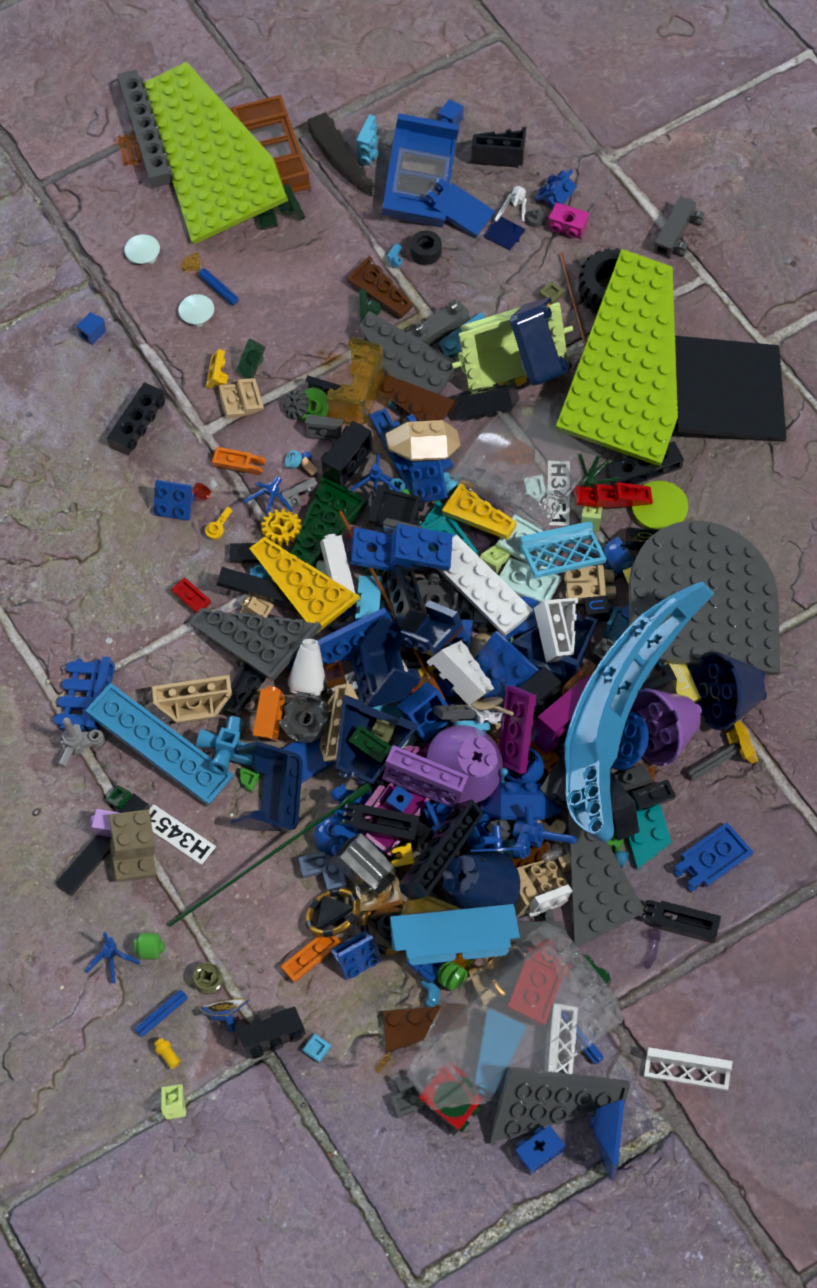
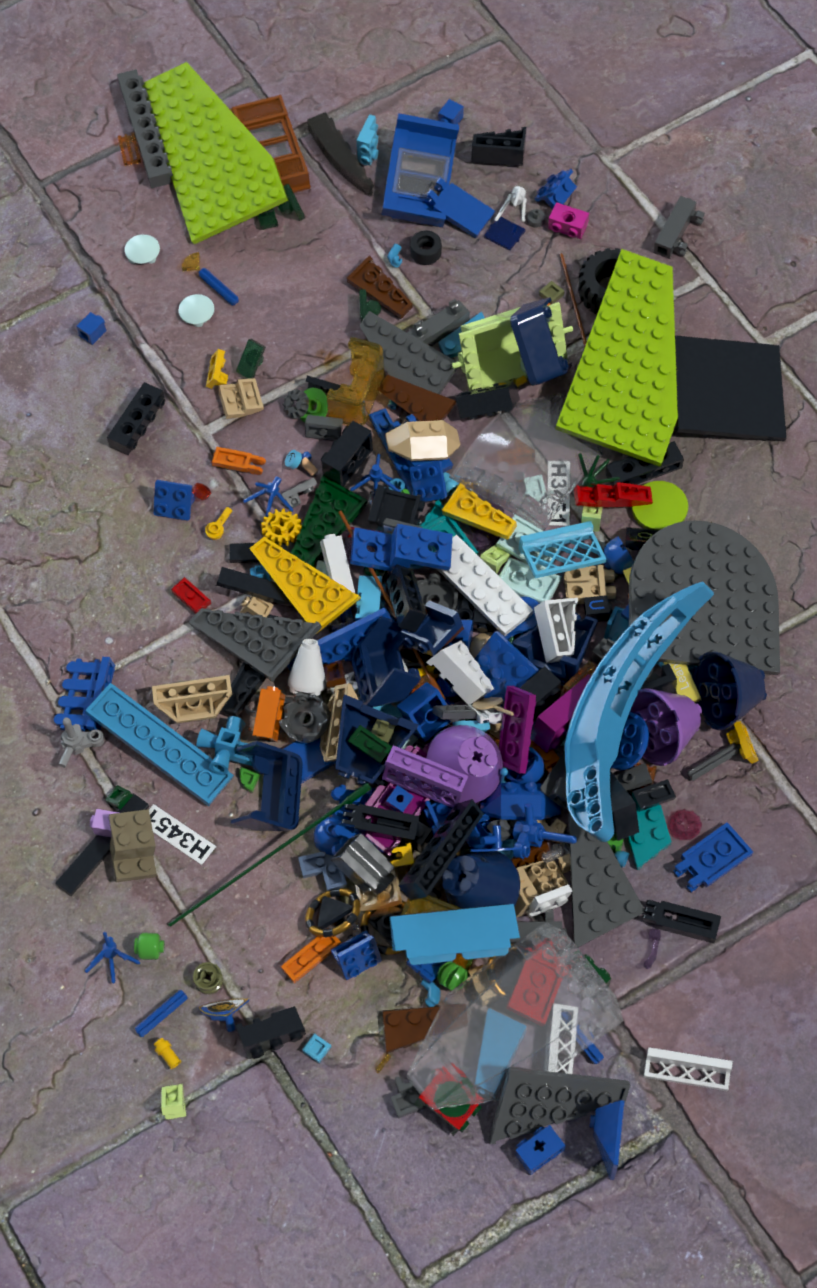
(678, 829): none -> clear pink gear

